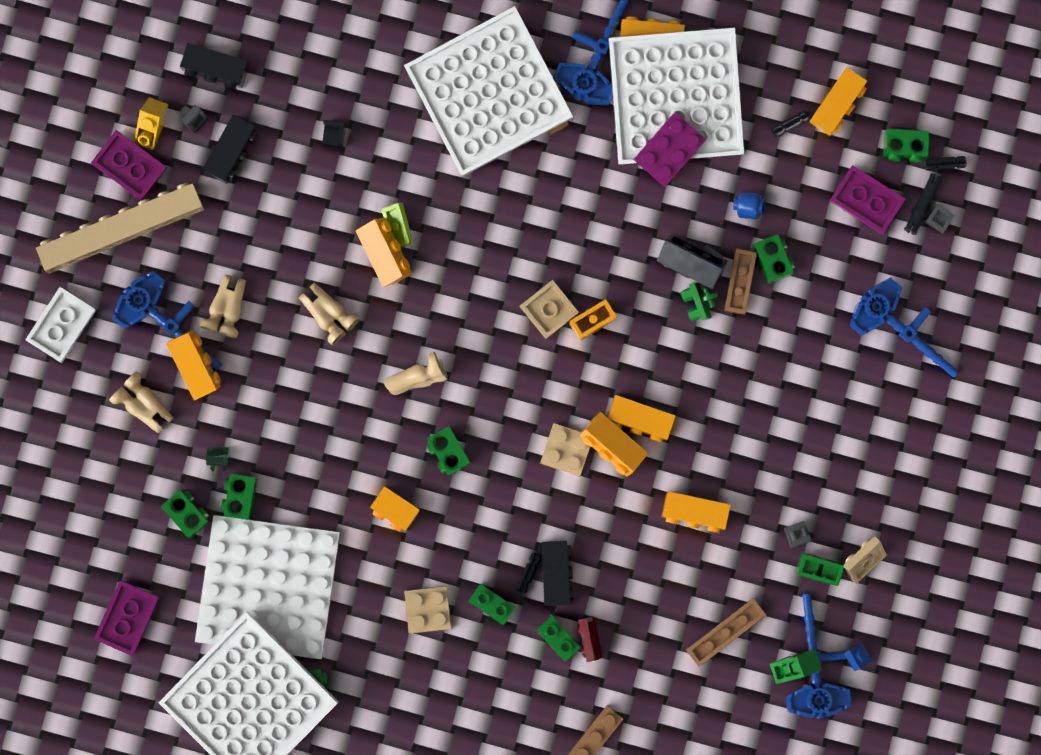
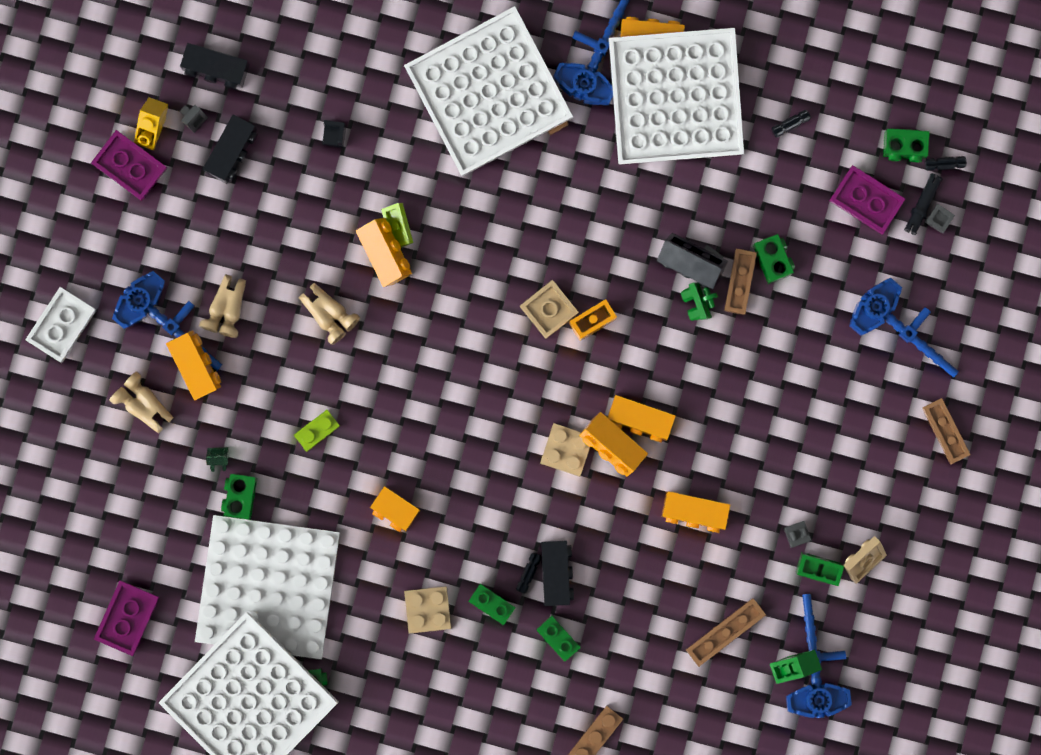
(119, 228): tan brick -> none
(181, 518): green brick -> none
(316, 430): none -> lime plate
(417, 376): tan piece -> none
(452, 449): green brick -> none
(591, 644): dark red plate -> none
(669, 149): magenta plate -> none
(749, 205): blue head -> none
(839, 102): light orange brick -> none
(857, 656): blue plate -> none
(946, 431): none -> medium nougat plate

